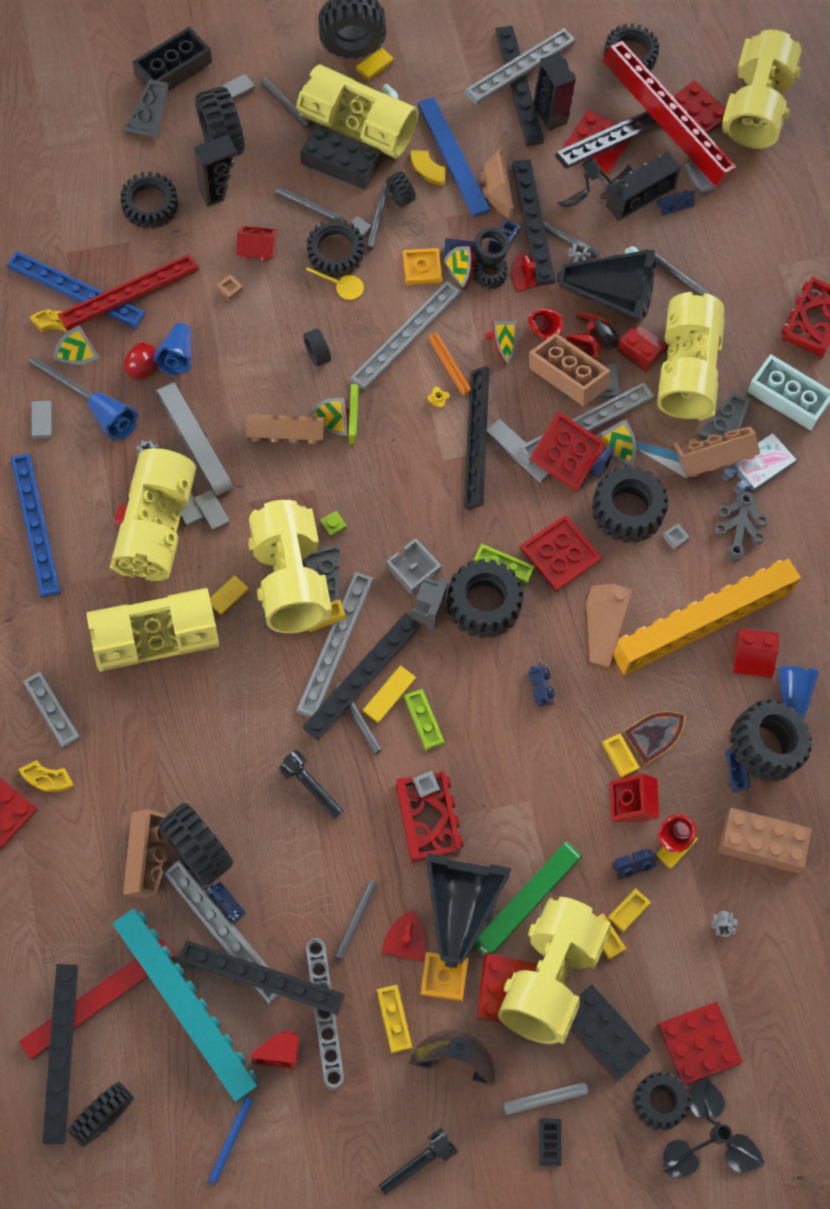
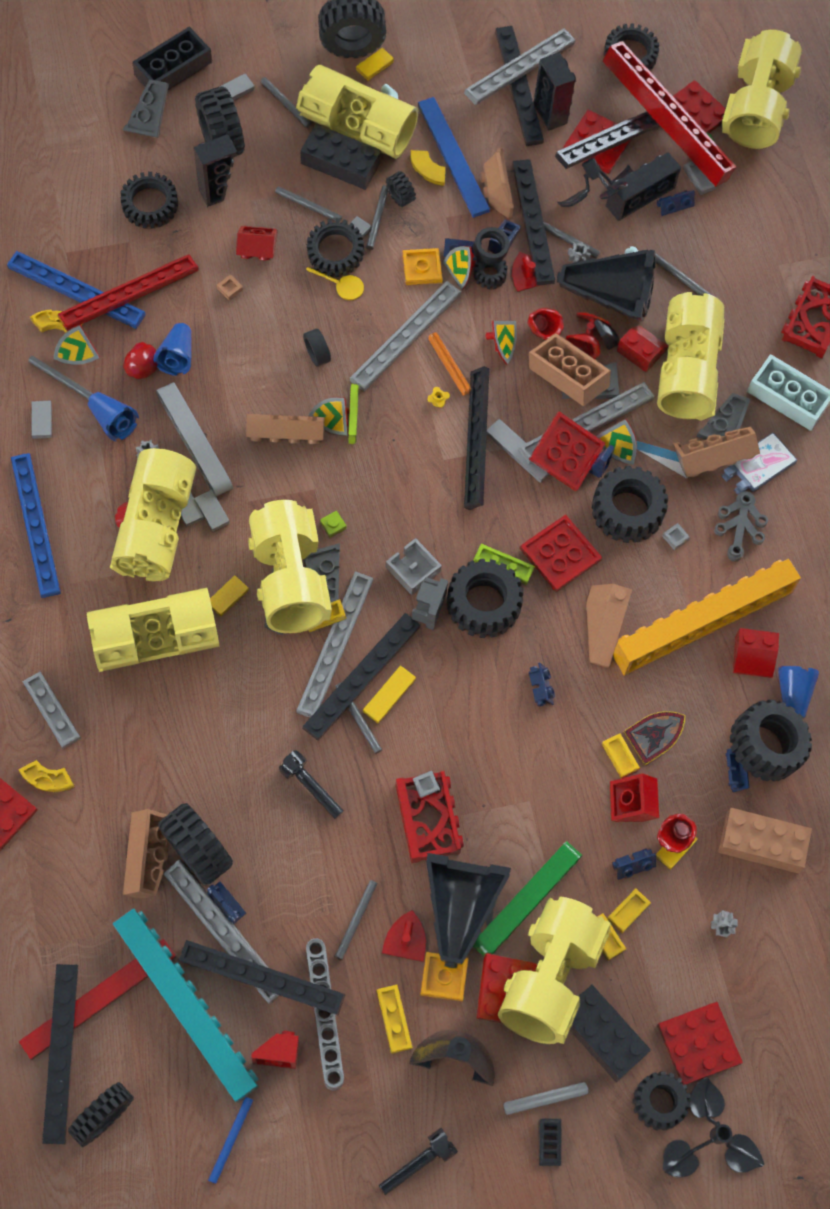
(424, 720): lime tile -> none

